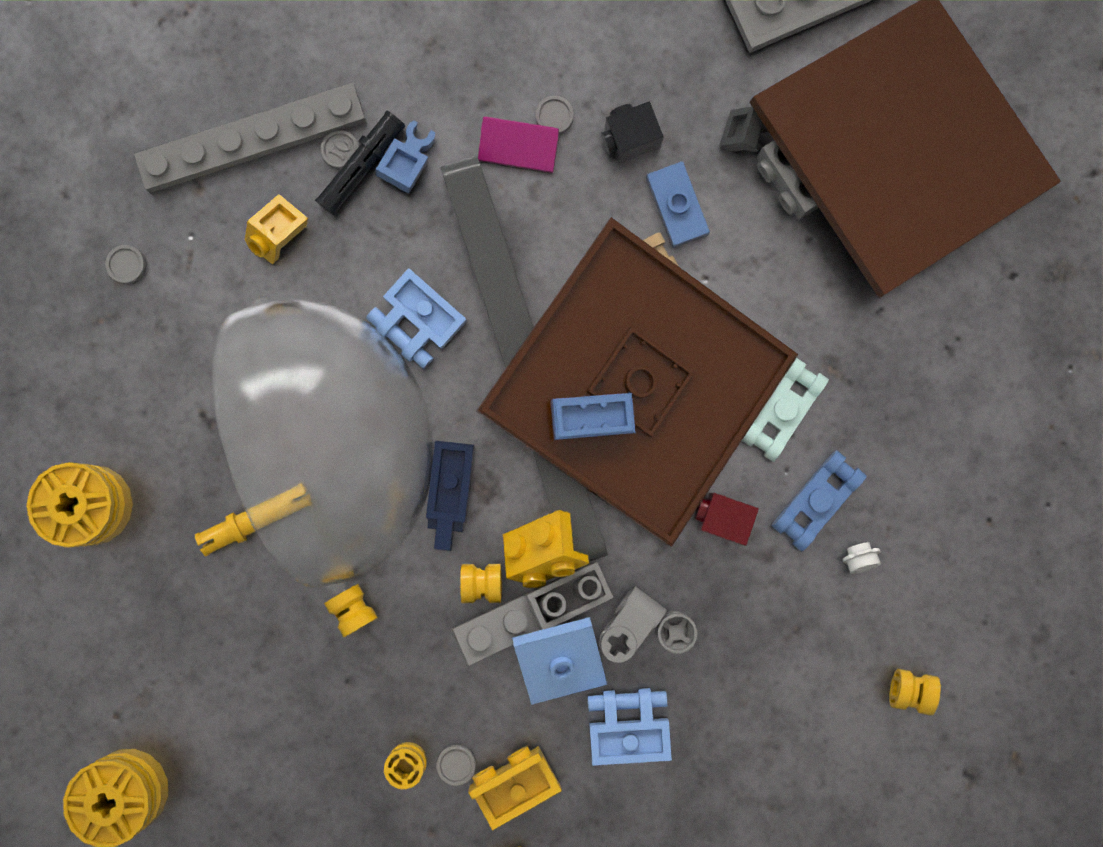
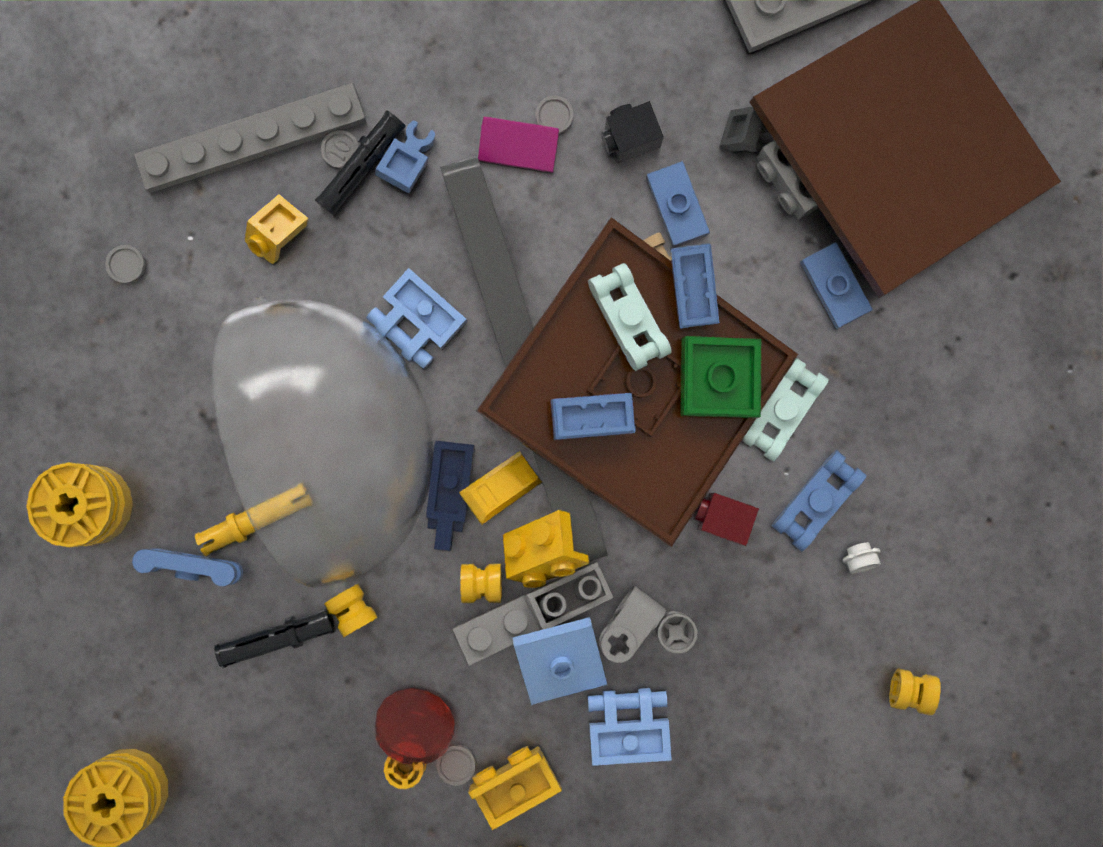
(188, 565): none -> medium blue plate
(290, 633): none -> black pin
(414, 726): none -> clear red tile
(500, 487): none -> yellow tile
(629, 317): none -> light aqua plate
(694, 285): none -> medium blue plate
(720, 377): none -> green tile
(836, 285): none -> medium blue plate

